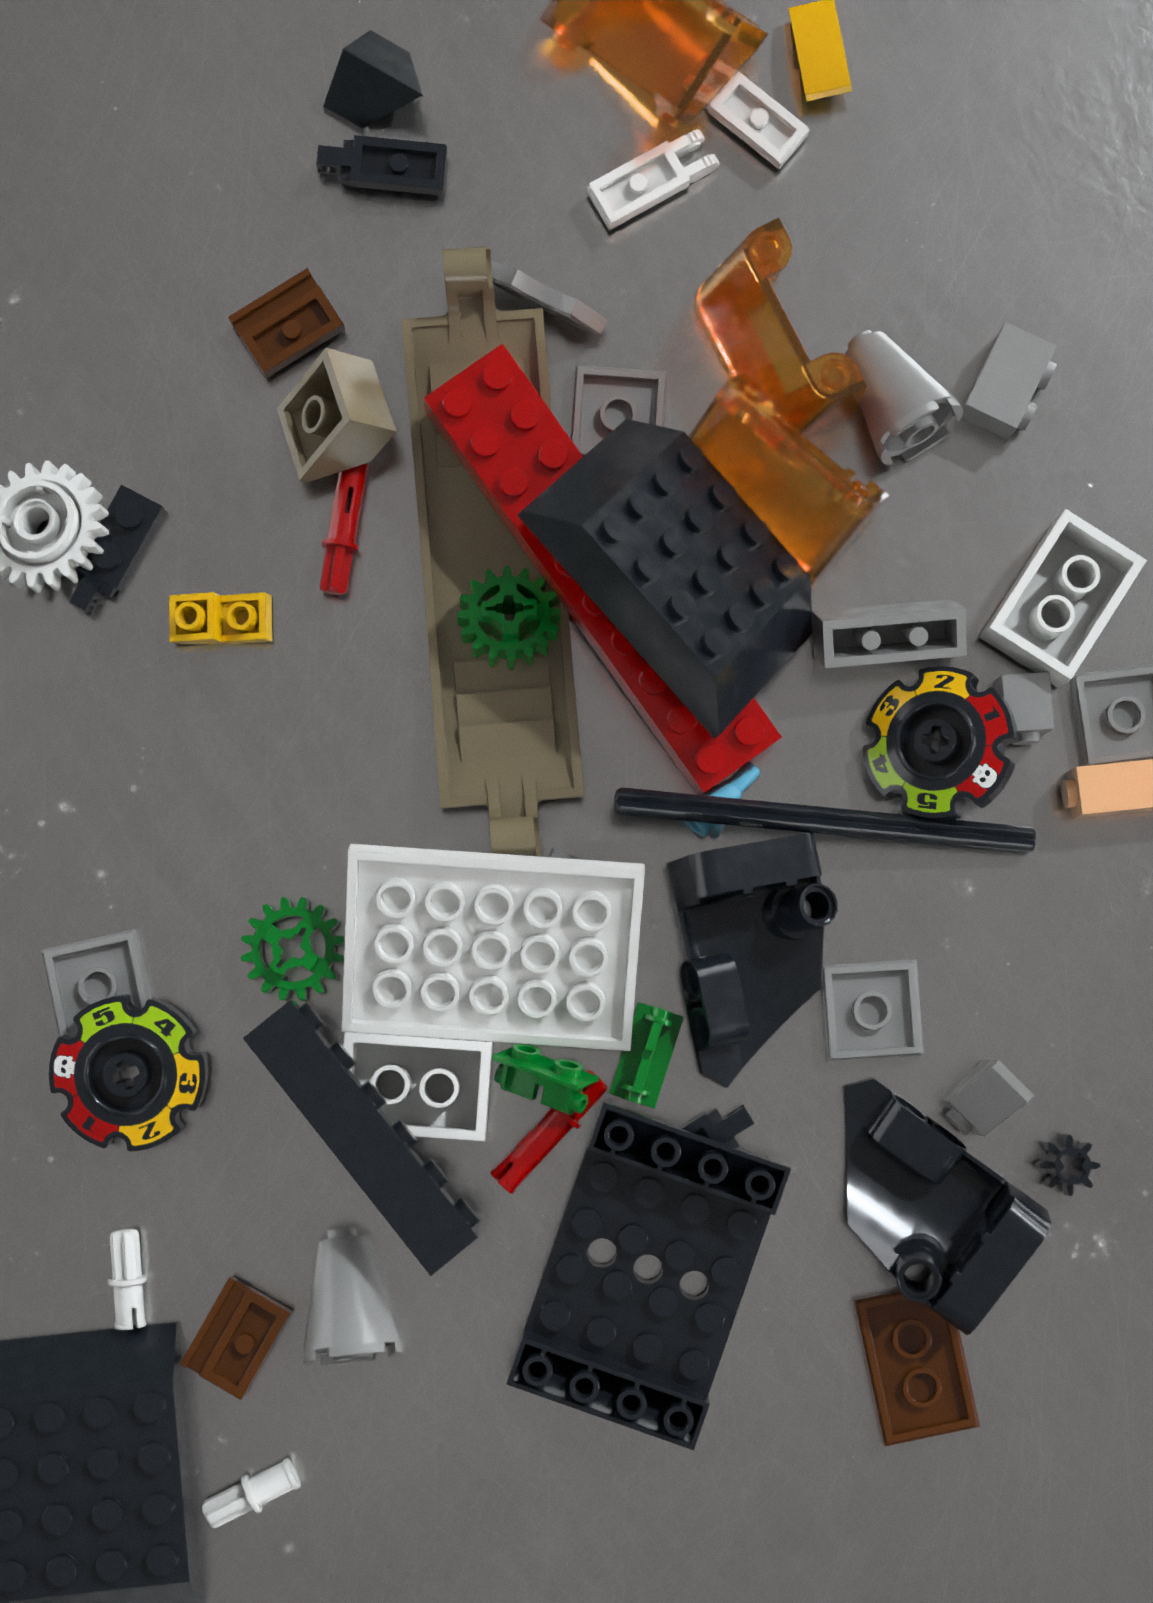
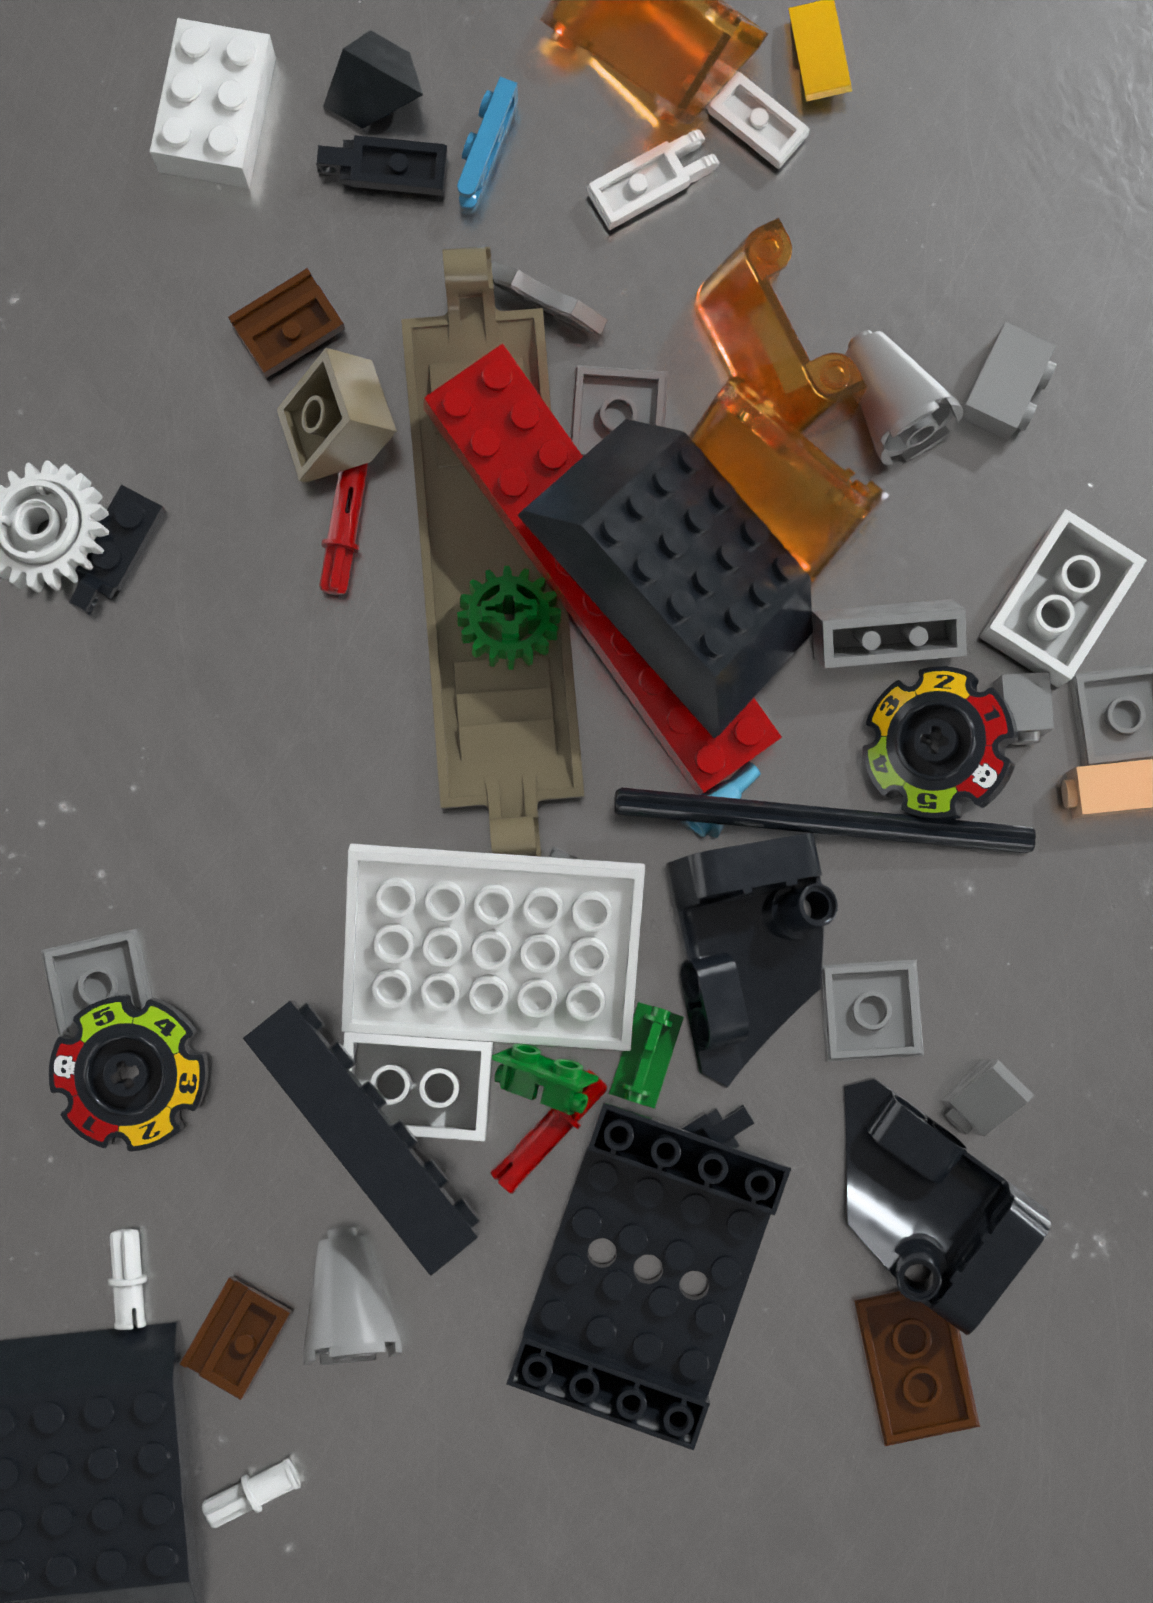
(213, 103): none -> white brick
(220, 618): yellow slope -> none
(279, 968): green gear -> none
(483, 147): none -> dark azure hinge
(1080, 1163): black gear -> none

